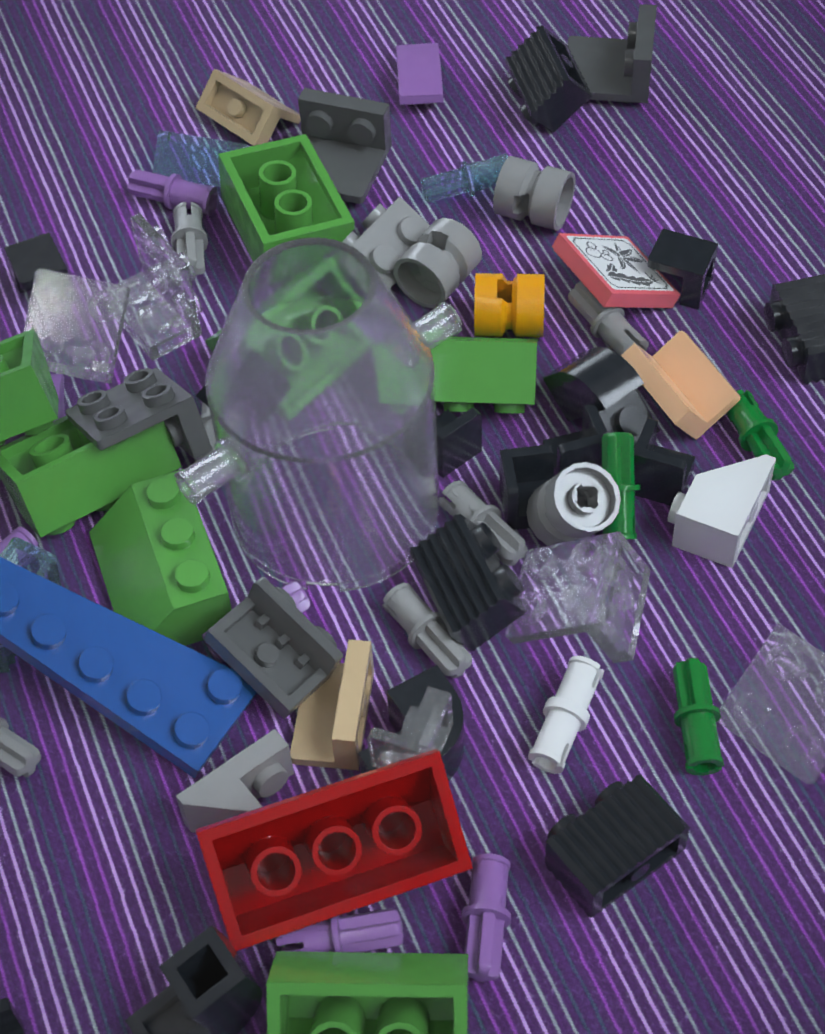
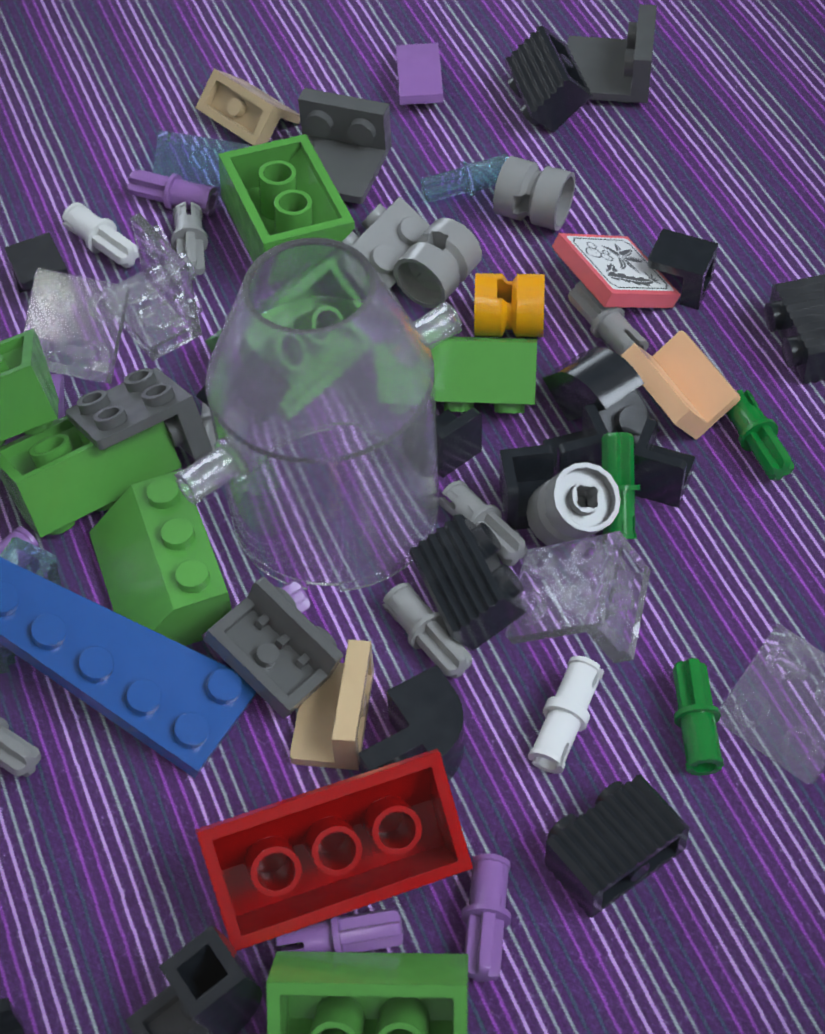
(99, 234): none -> white axle
(237, 783): light grey slope -> none
(421, 732): clear bracket -> none
(721, 509): white slope -> none

